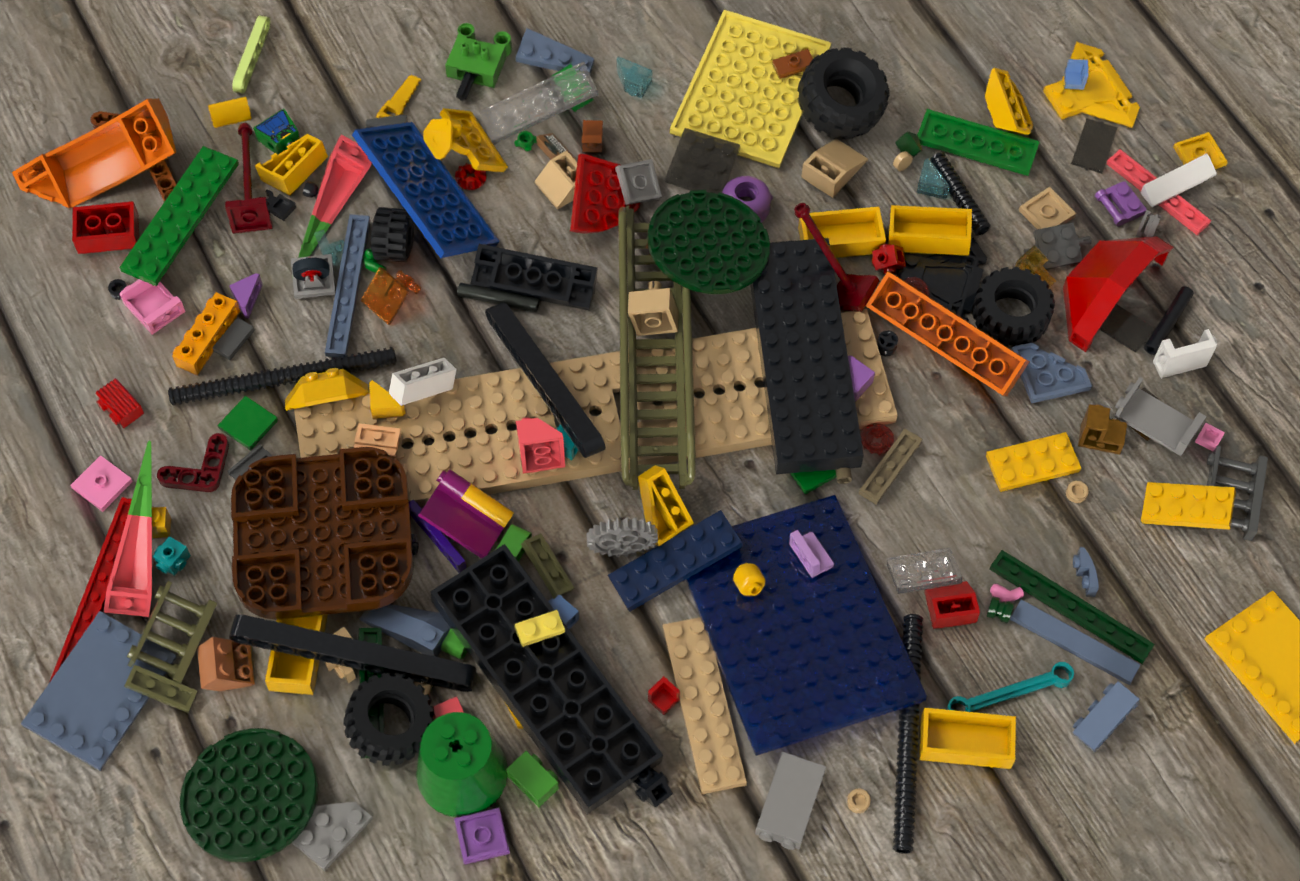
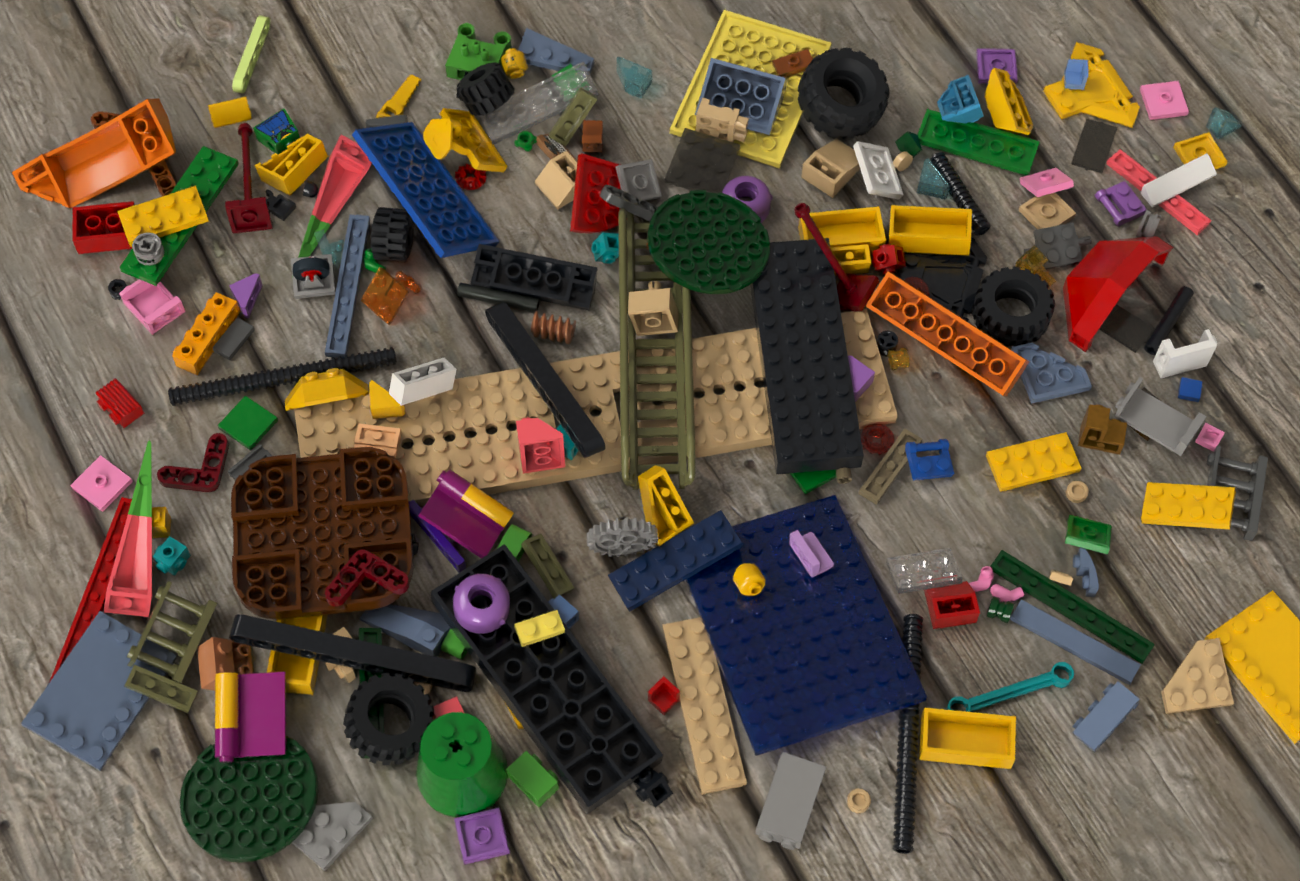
(148, 247): none -> light grey wheel
(164, 214): none -> yellow plate
(250, 715): none -> magenta door
(365, 569): none -> dark red beam
(476, 619): none -> medium lavender piece
(485, 89): none -> black wheel
(514, 63): none -> yellow head
(553, 328): none -> nougat piece
(573, 116): none -> olive plate
(606, 248): none -> teal brick
(629, 202): none -> dark grey beam
(721, 122): none -> tan hips
(746, 89): none -> sand blue slope
(853, 258): none -> yellow brick
(878, 170): none -> white plate
(898, 359): none -> clear yellow wheel
(929, 466): none -> blue plate
(960, 102): none -> dark azure wedge
(984, 580): none -> bright pink arm
(996, 58): none -> medium lavender tile
(1046, 182): none -> bright pink plate
(1061, 577): none -> tan tile
(1088, 534): none -> green tile
(1164, 100): none -> bright pink plate
(1190, 389): none -> blue tile
(1199, 680): none -> tan plate
(1222, 123): none -> clear light blue slope

